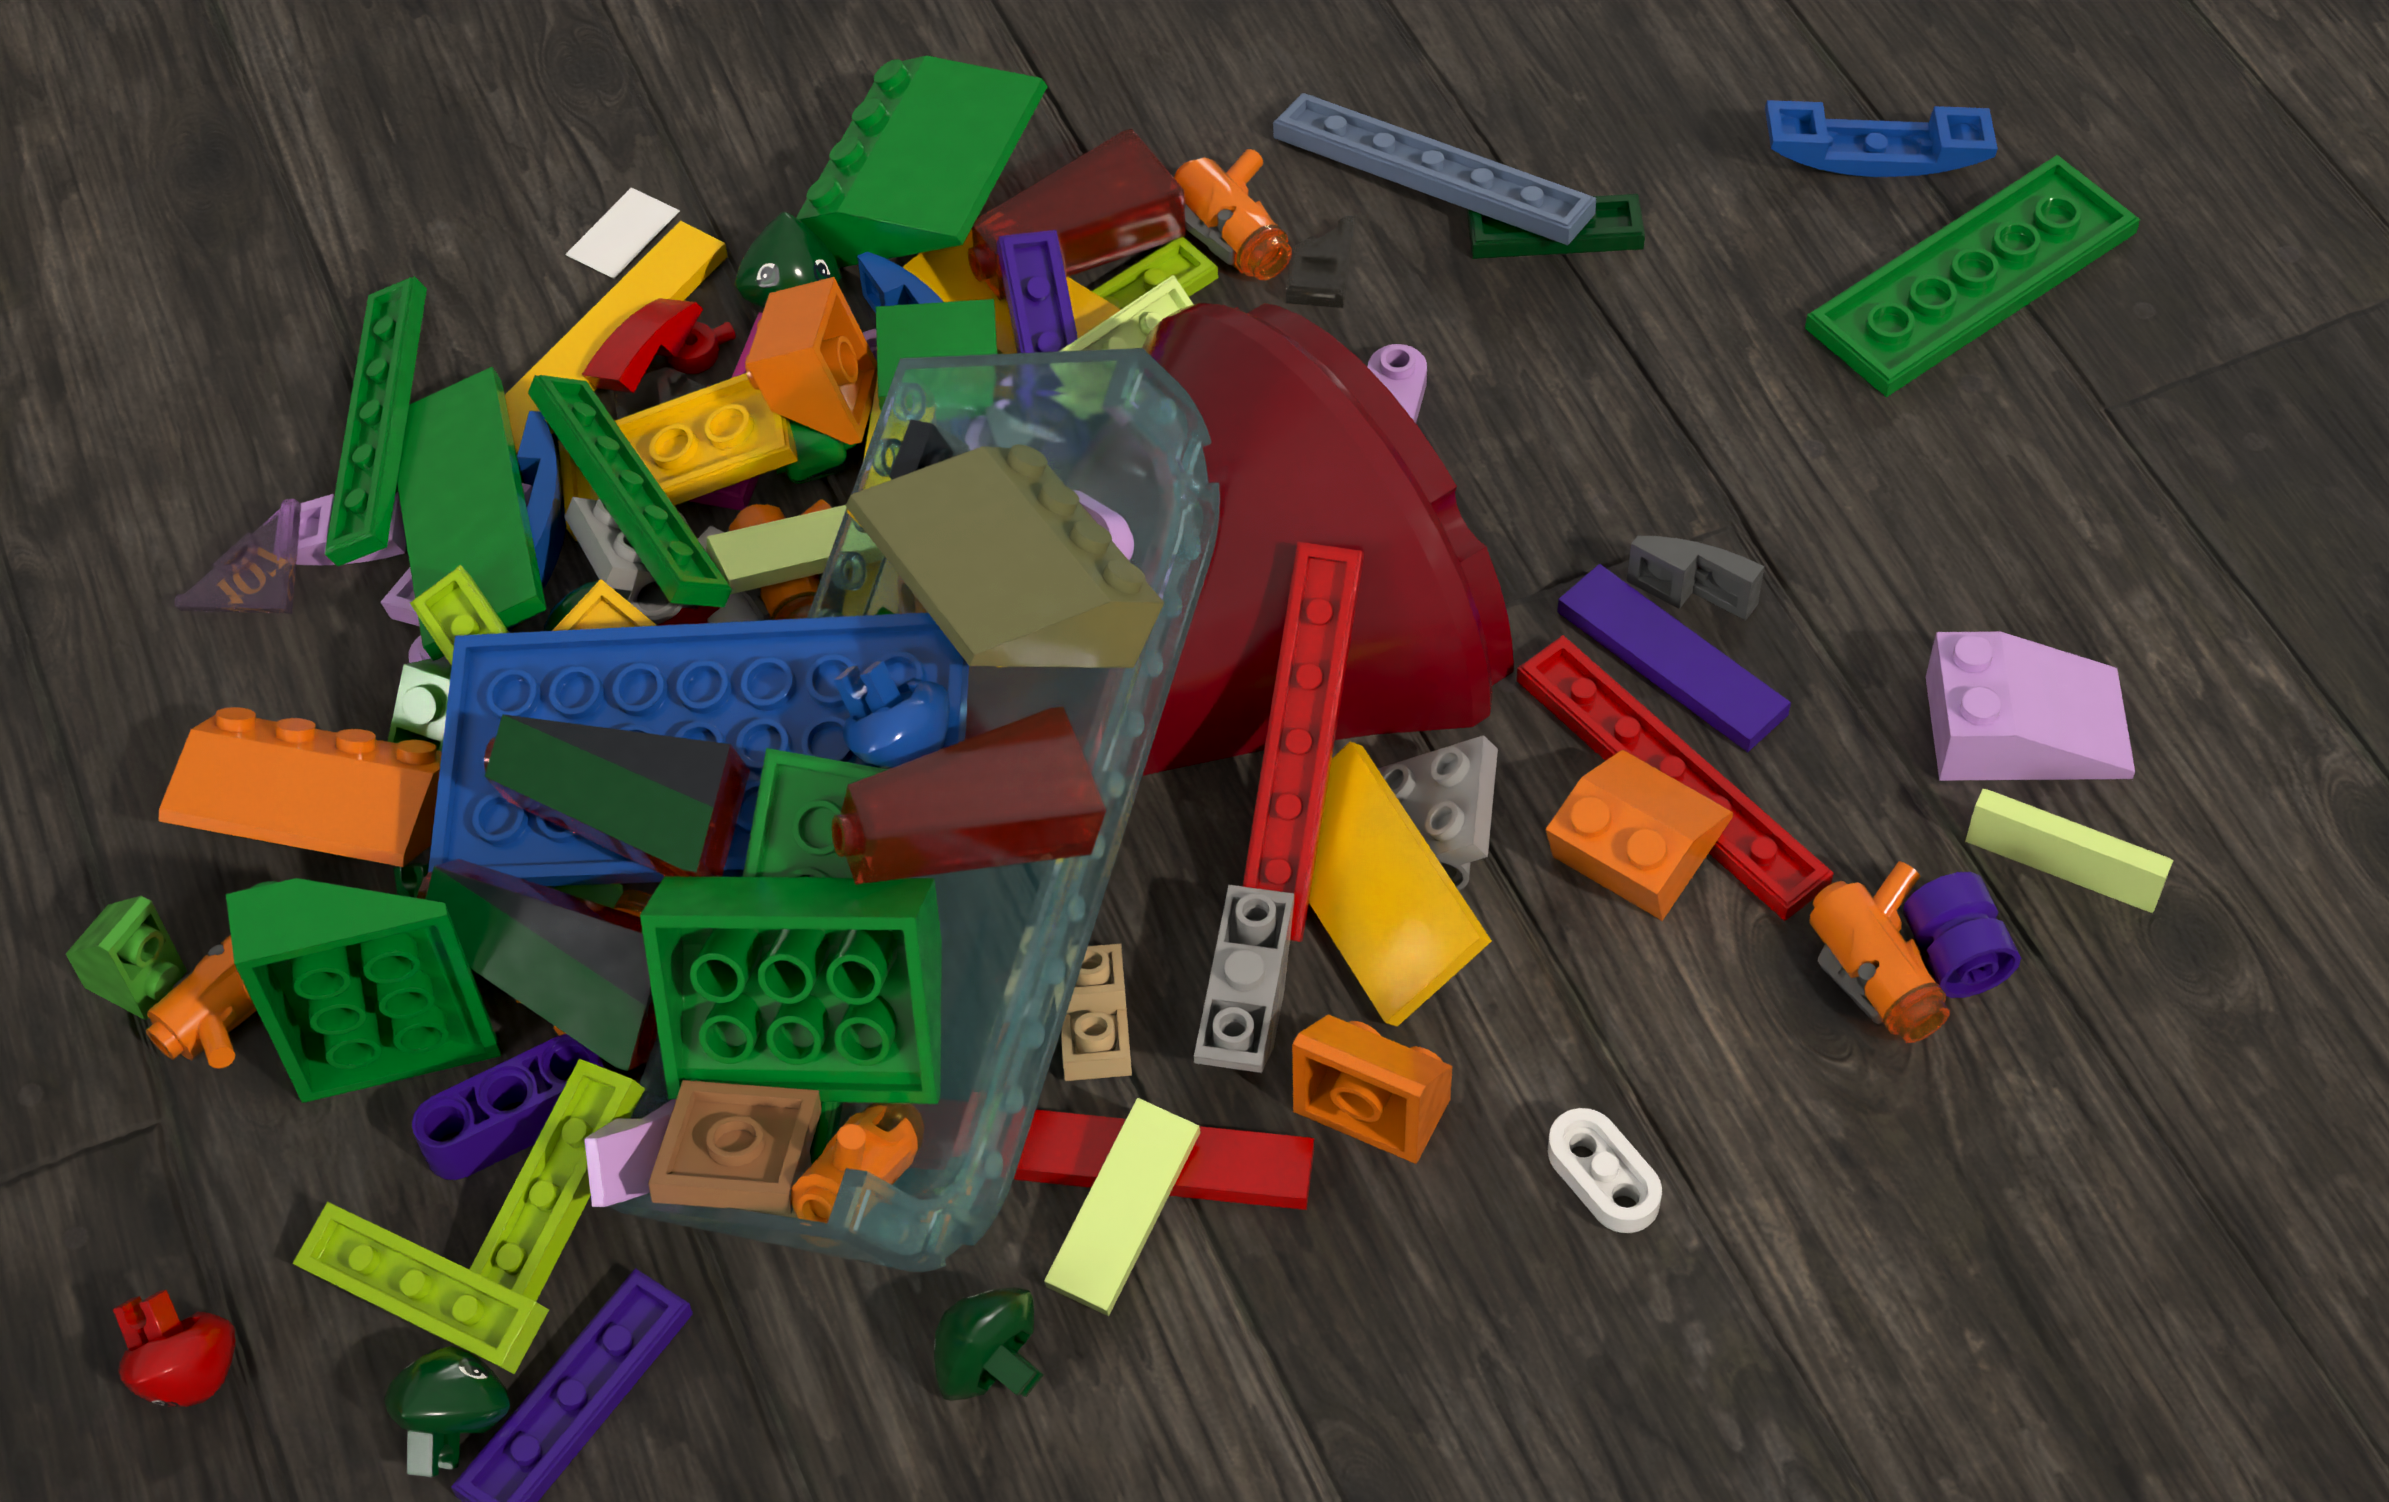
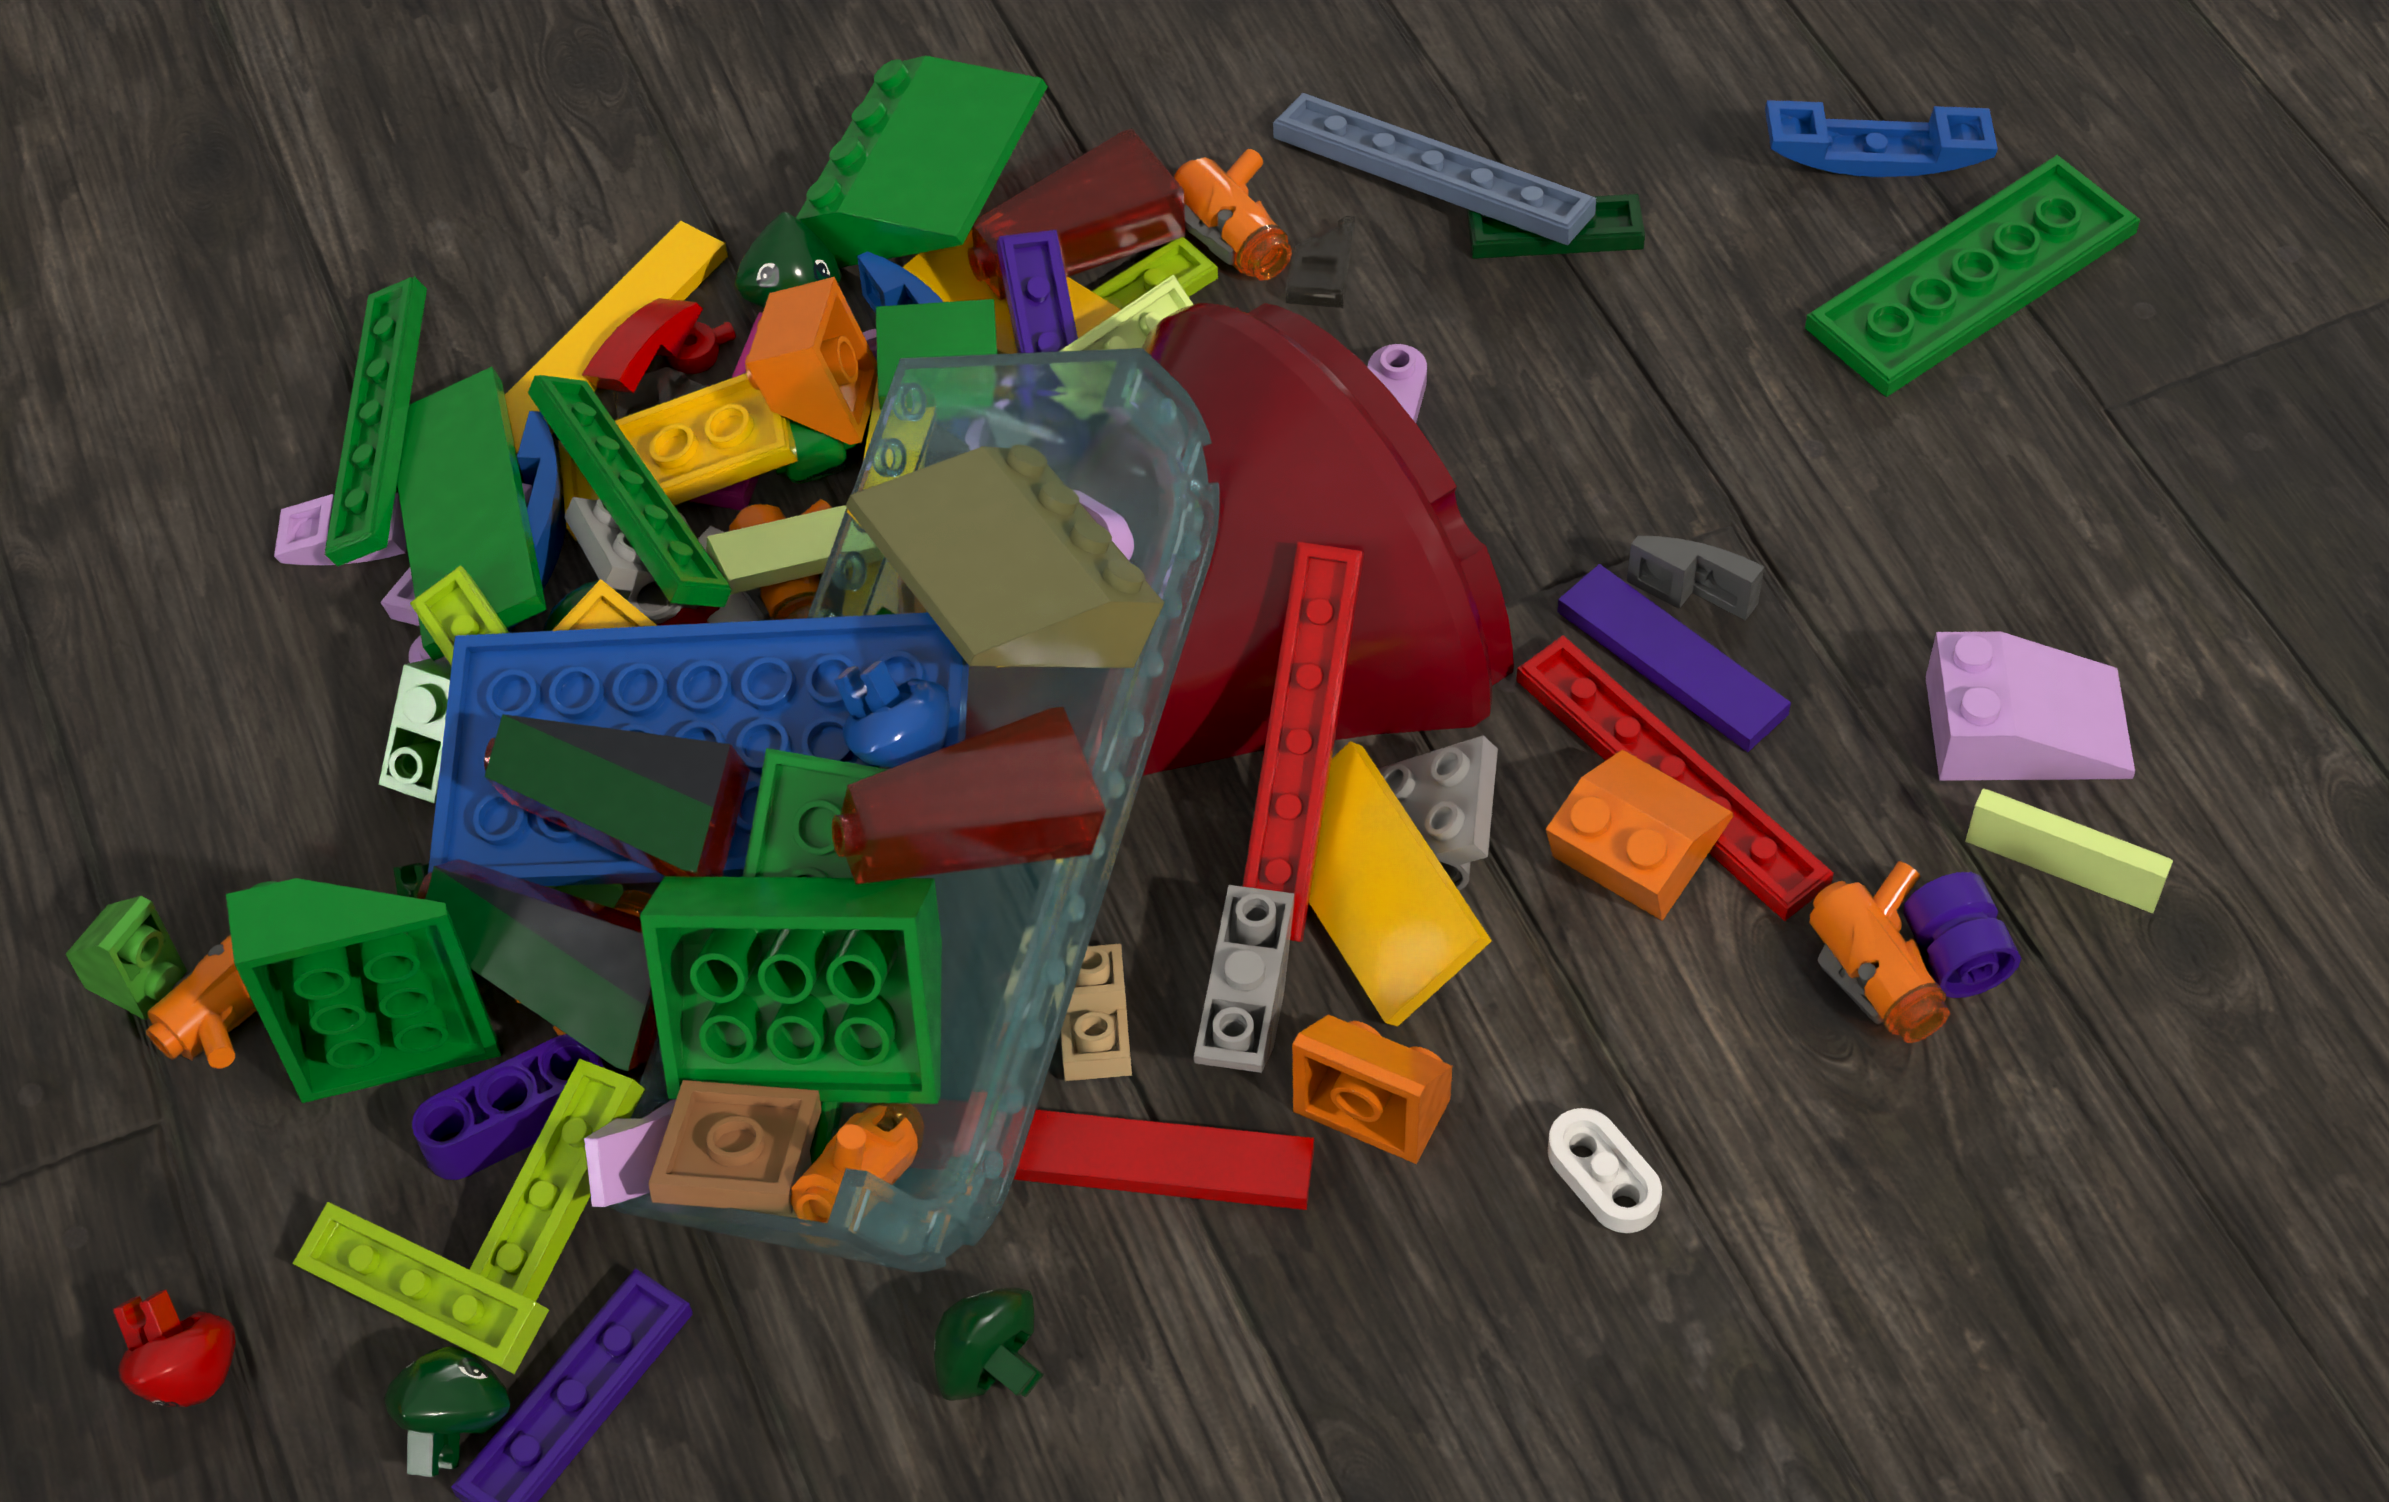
(253, 573): tile -> none
(306, 787): orange slope -> none
(622, 233): white sticker -> none
(920, 448): black plate -> none
(1122, 1206): yellowish green tile -> none

